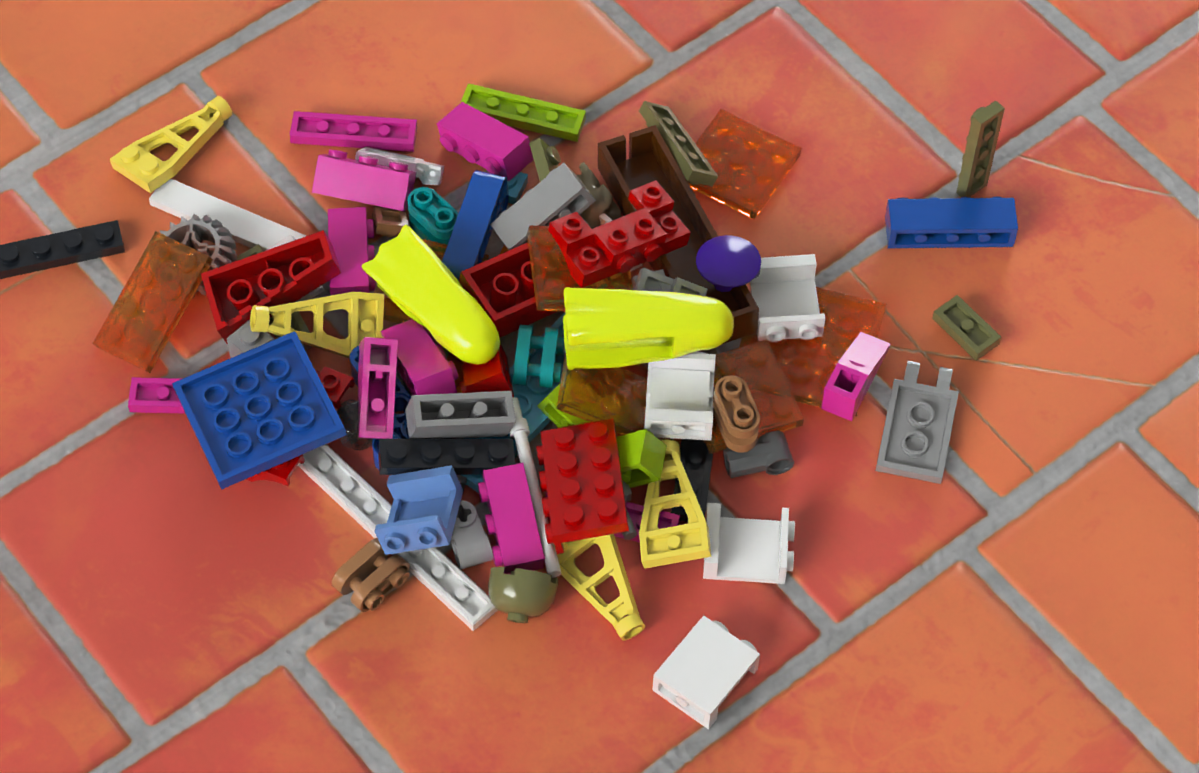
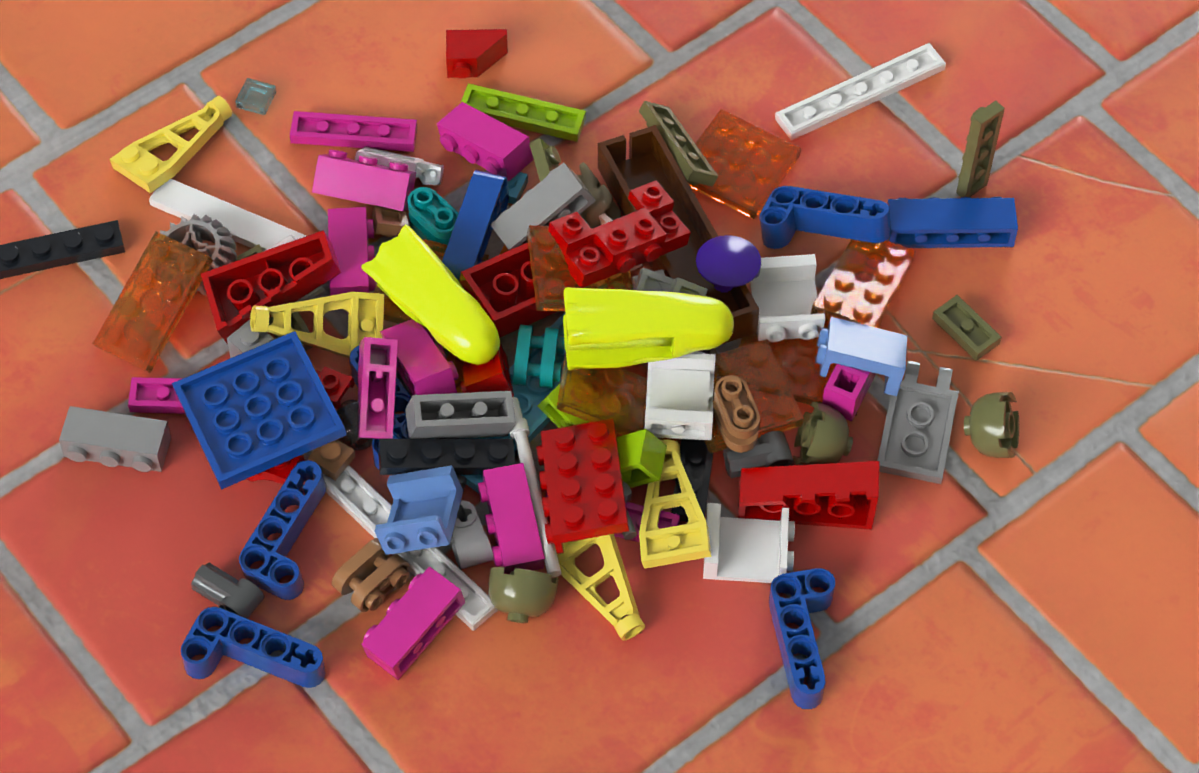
(115, 439): none -> light grey brick
(227, 592): none -> dark grey piece
(255, 96): none -> clear light blue tile
(290, 526): none -> blue beam
(298, 664): none -> blue beam
(333, 458): none -> medium nougat plate
(412, 622): none -> dark pink brick
(473, 51): none -> red slope
(705, 670): white panel -> none
(801, 640): none -> blue beam
(815, 493): none -> red wedge
(823, 436): none -> olive cylinder
(824, 214): none -> blue beam
(860, 91): none -> white tile
(863, 349): none -> panel
(864, 282): none -> clear orange plate
(993, 425): none -> olive cylinder

